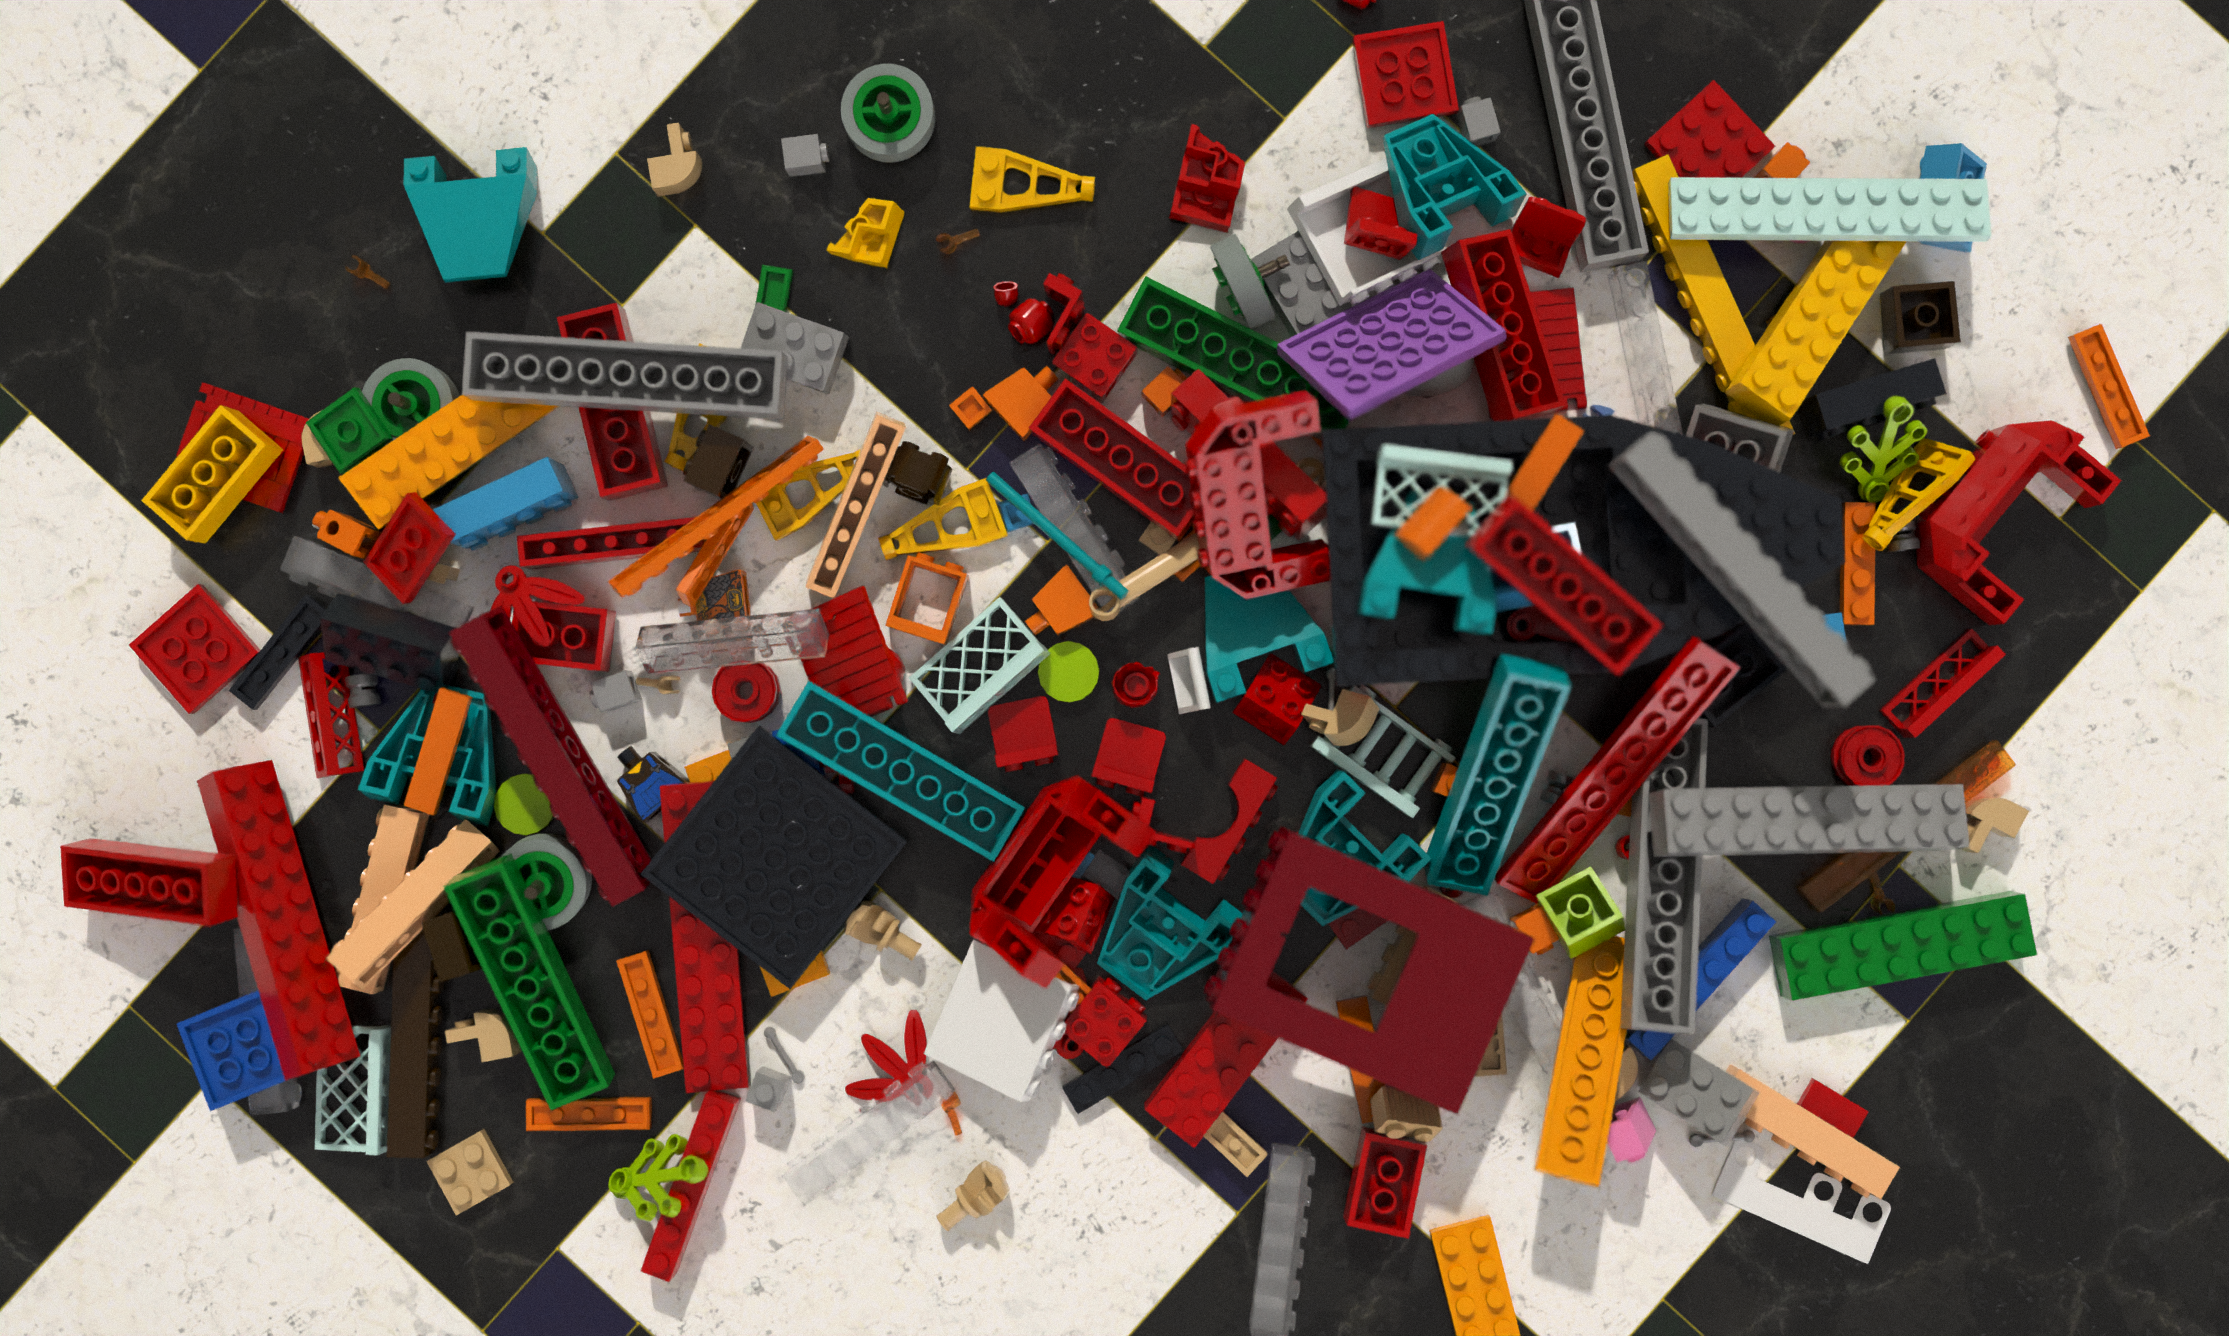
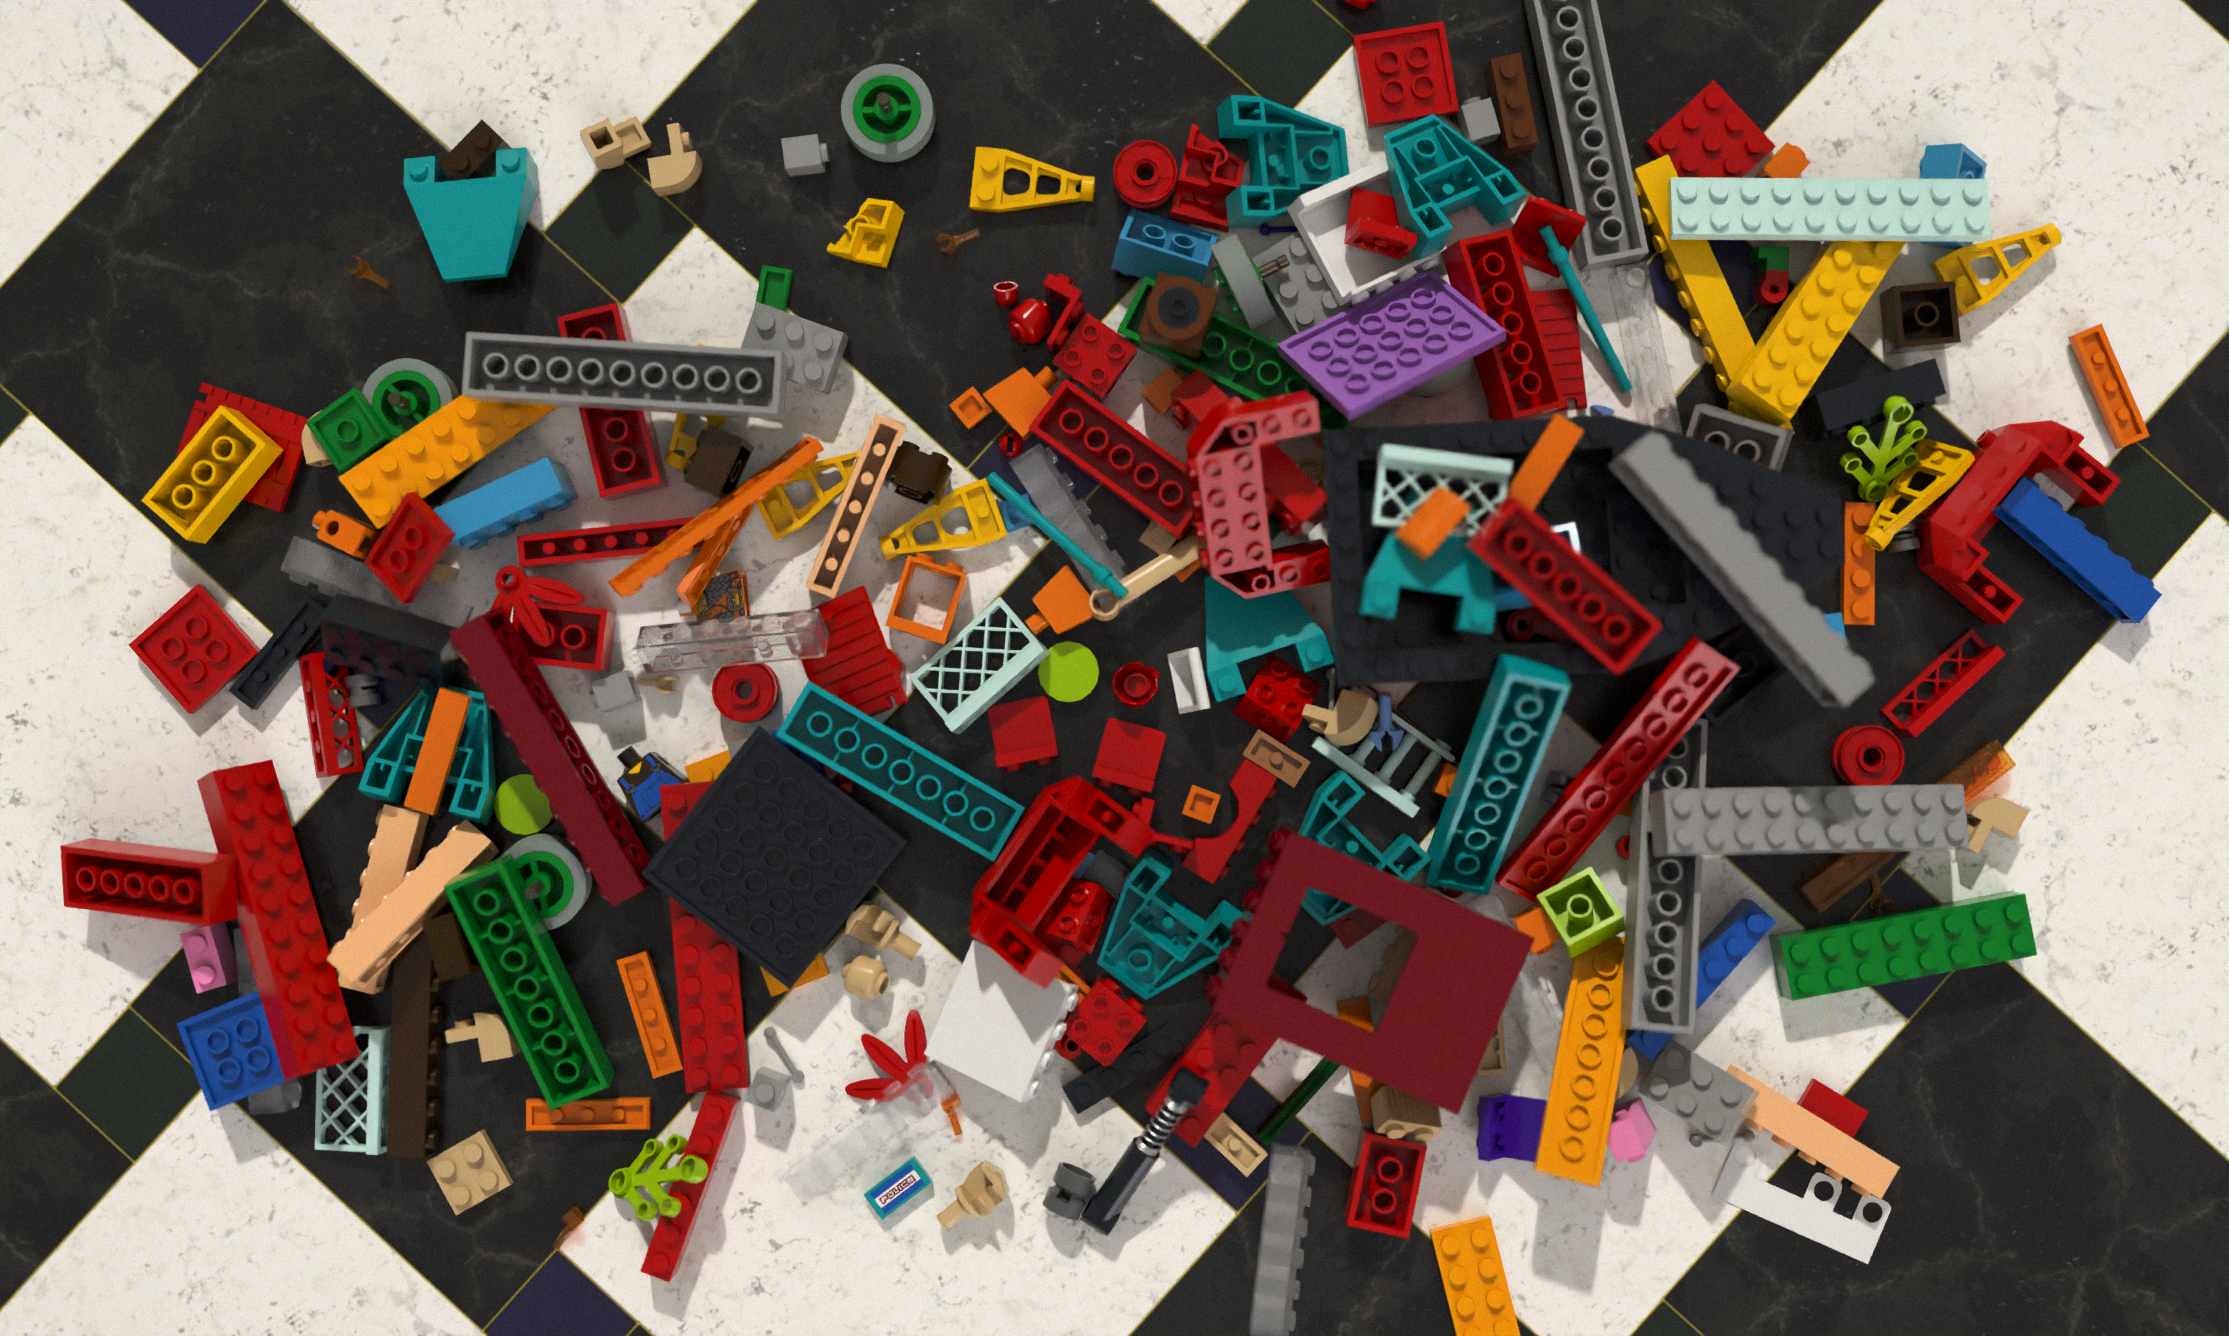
(210, 957): none -> bright pink brick
(474, 154): none -> dark brown brick
(572, 1220): none -> clear orange hand
(612, 144): none -> tan brick
(865, 977): none -> tan head
(898, 1187): none -> tile
(1017, 445): none -> red hinge
(1074, 1181): none -> dark grey wheel
(1107, 1204): none -> black piece
(1145, 156): none -> red wheel
(1162, 245): none -> dark azure slope
(1178, 315): none -> reddish brown piece
(1201, 804): none -> orange plate
(1265, 229): none -> dark purple hinge
(1276, 758): none -> medium nougat plate
(1286, 156): none -> teal wedge
(1297, 1100): none -> dark green axle
(1385, 724): none -> medium blue bar
(1509, 1126): none -> dark purple bracket
(1511, 105): none -> reddish brown brick
(1558, 255): none -> teal bar
(1772, 274): none -> leg
(1958, 267): none -> yellow plate
(2076, 551): none -> blue brick

